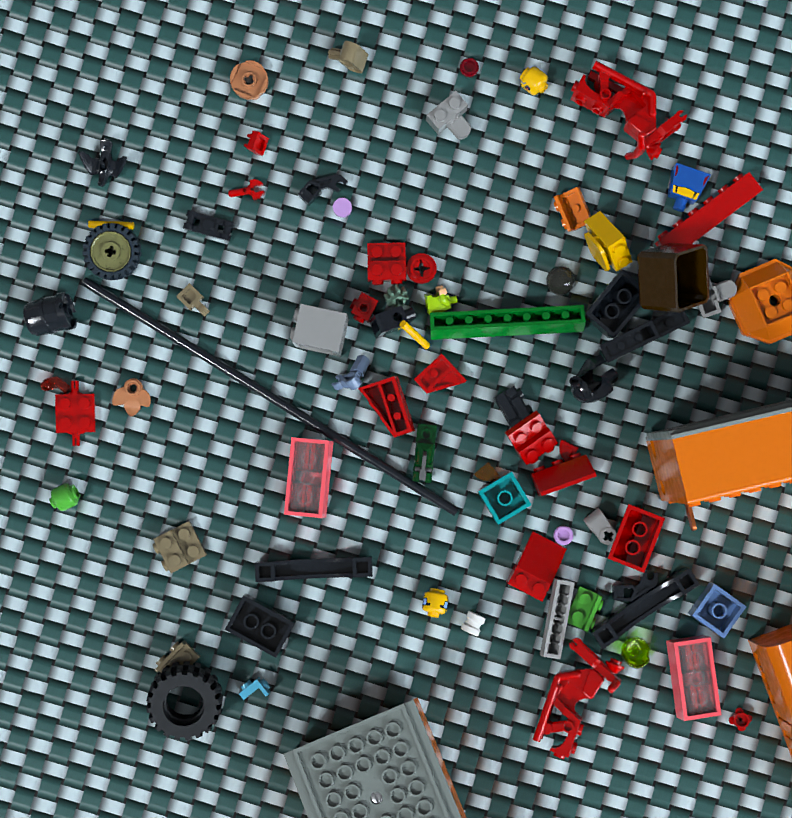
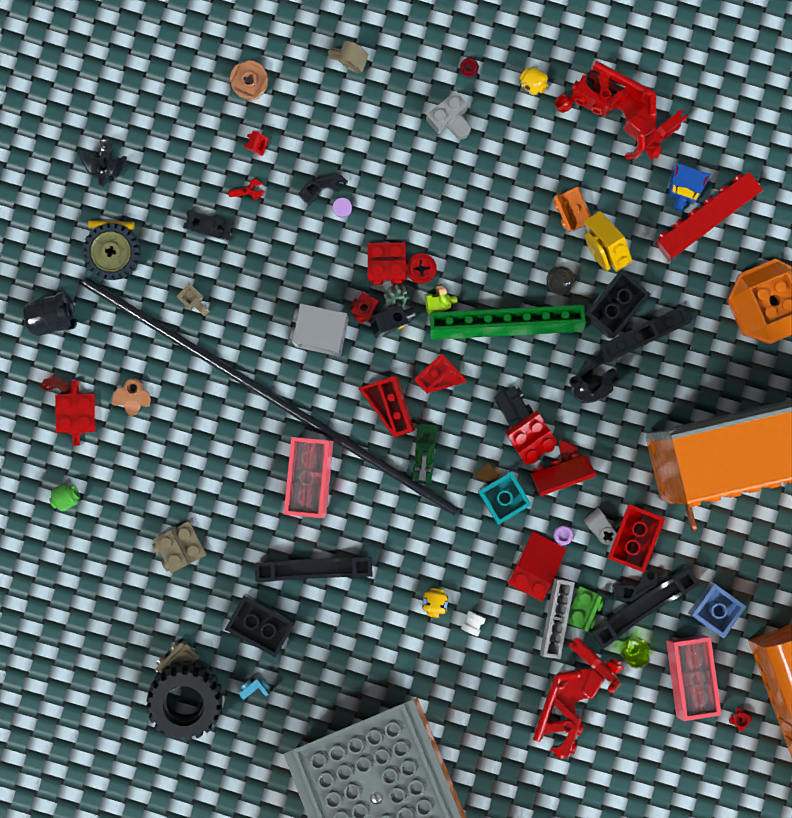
(352, 379): sand blue bar -> none
(414, 334): yellow piece -> none
(563, 103): none -> red plate
(673, 277): dark brown plate -> none
(717, 293): light grey brick -> none

